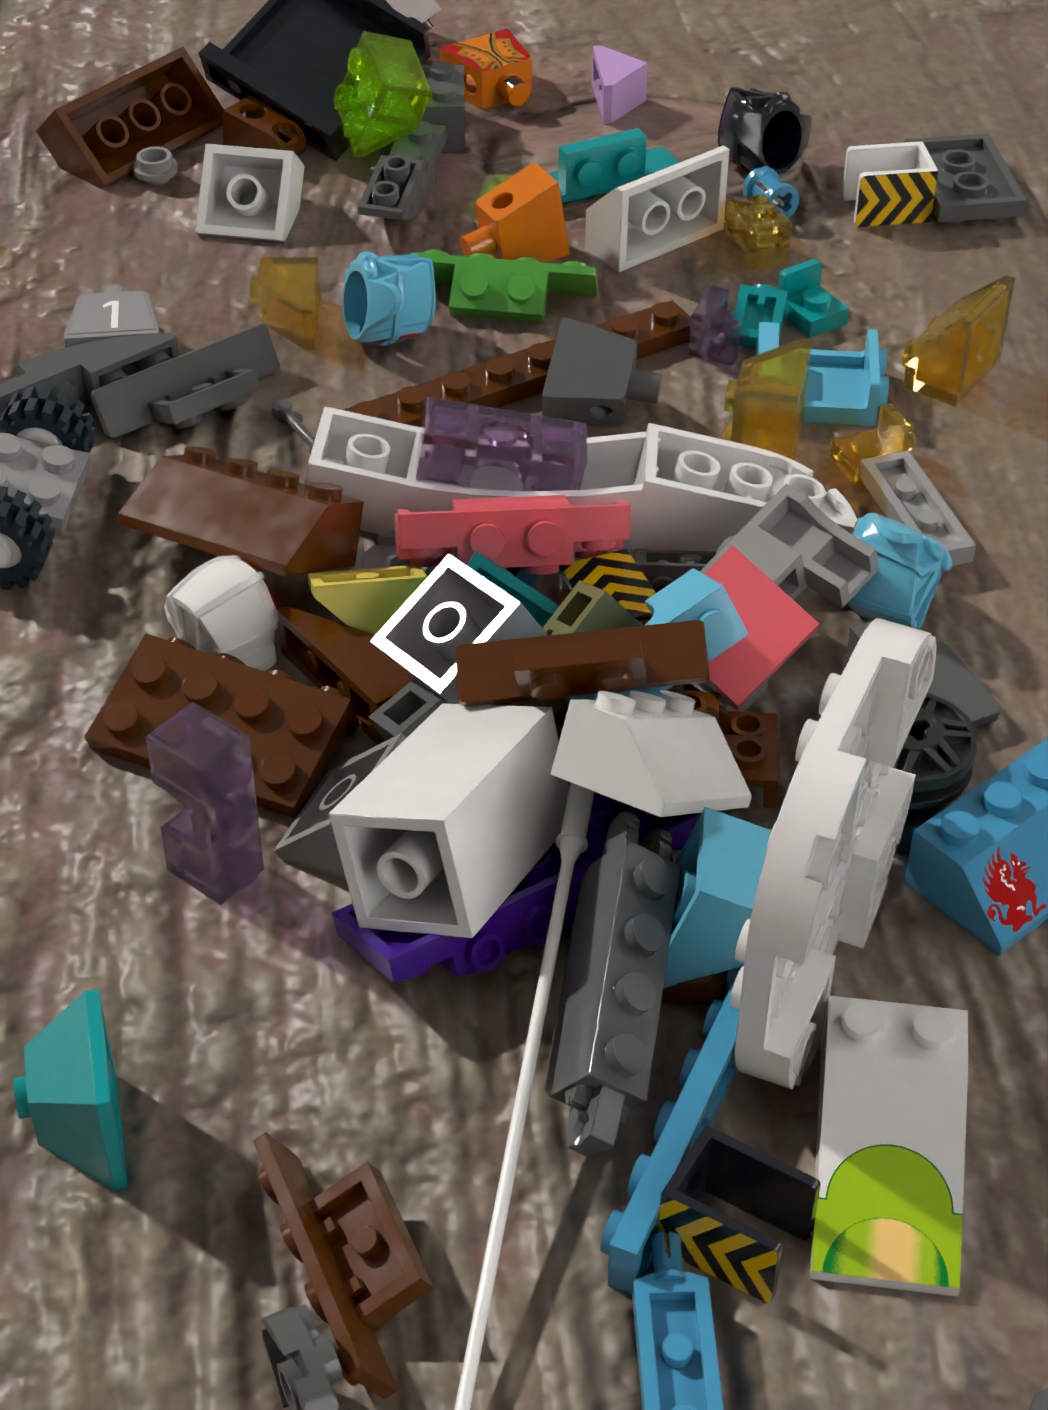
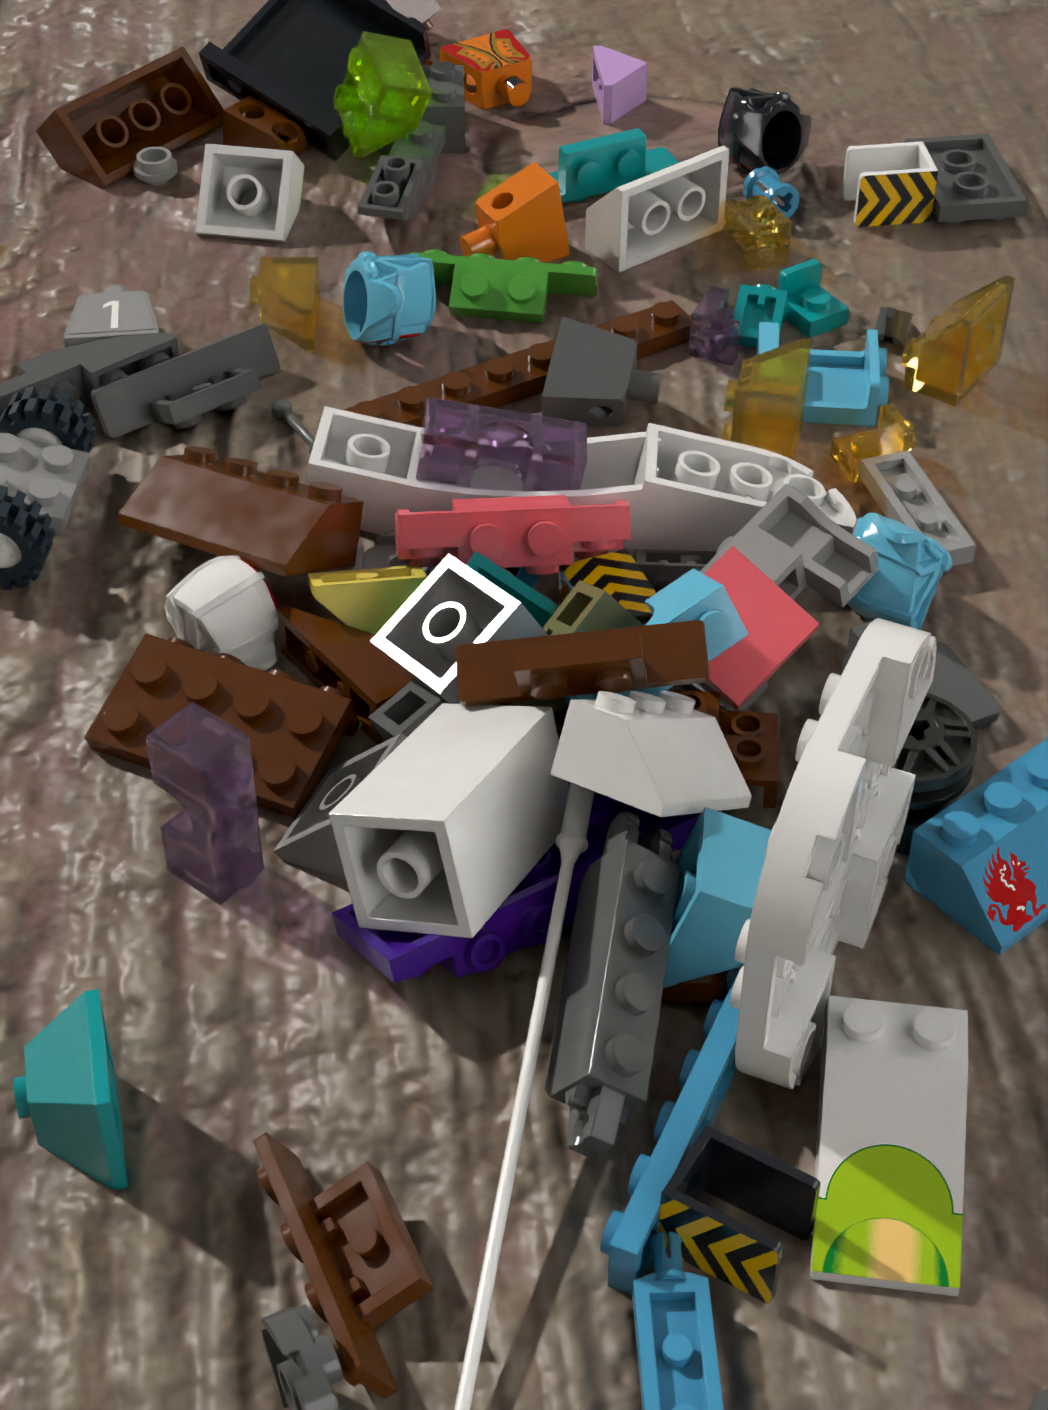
(893, 324): none -> dark grey piece

